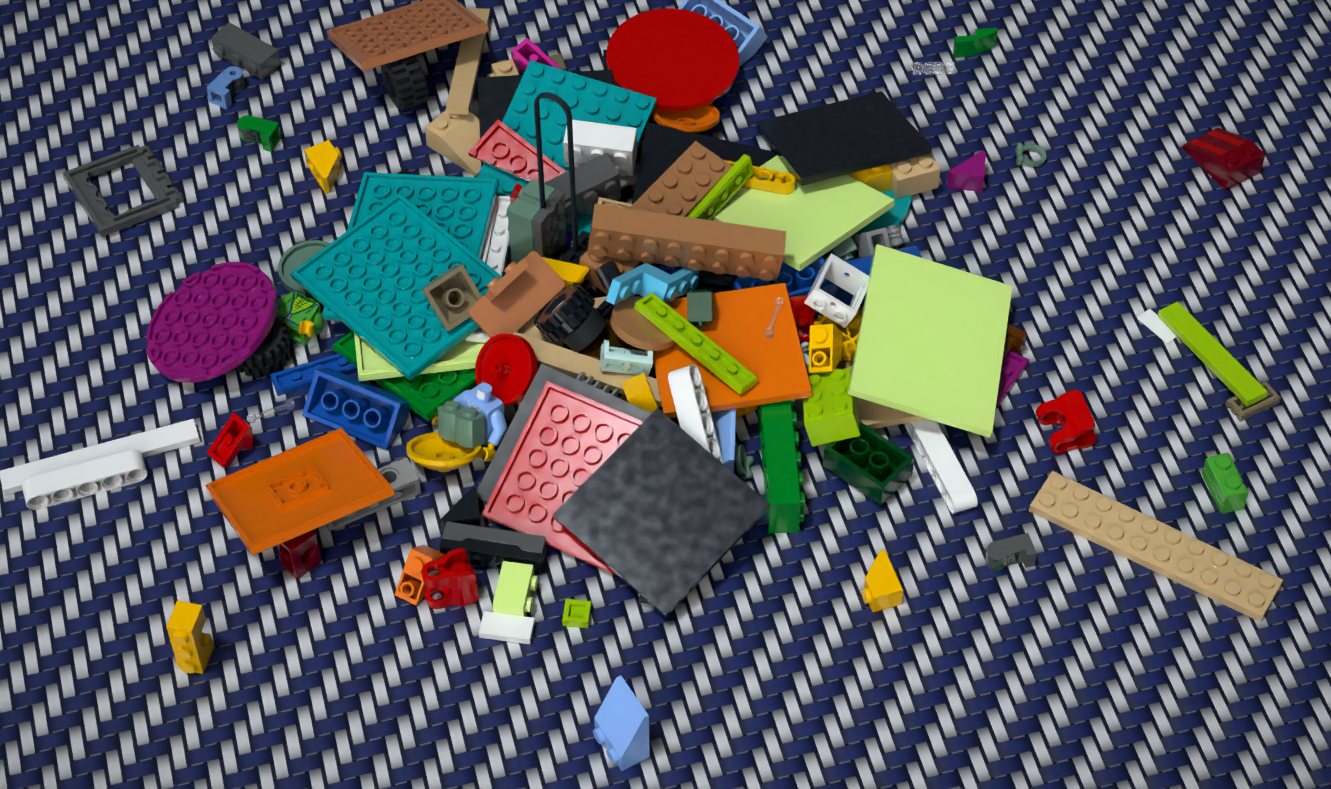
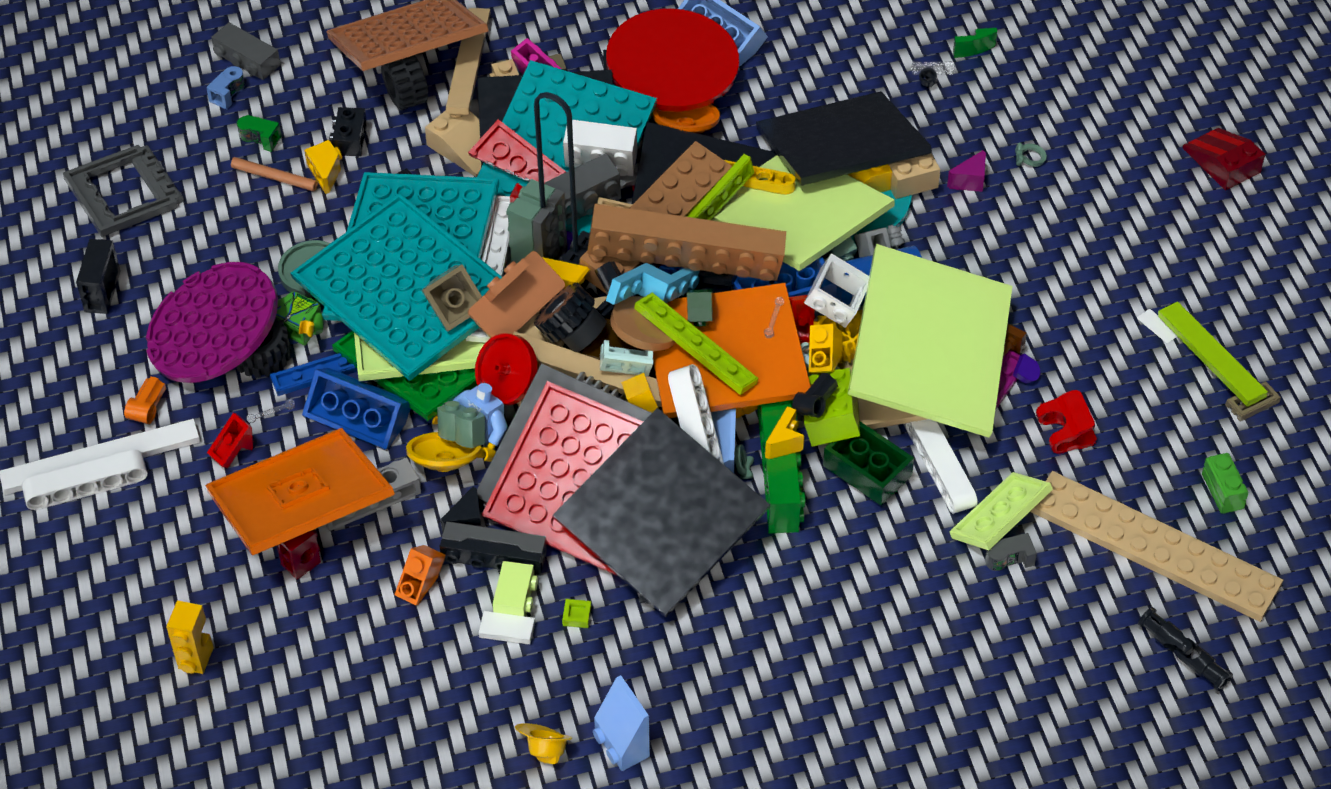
(98, 276): none -> black window
(143, 406): none -> orange piece
(274, 174): none -> nougat piece
(349, 131): none -> black brick
(455, 580): red piece -> none
(544, 742): none -> yellow piece
(784, 438): none -> yellow slope
(813, 401): none -> black piece
(882, 585): yellow slope -> none
(930, 74): none -> black hinge
(1000, 510): none -> yellowish green tile
(1026, 369): none -> dark purple tile
(1173, 639): none -> black piece

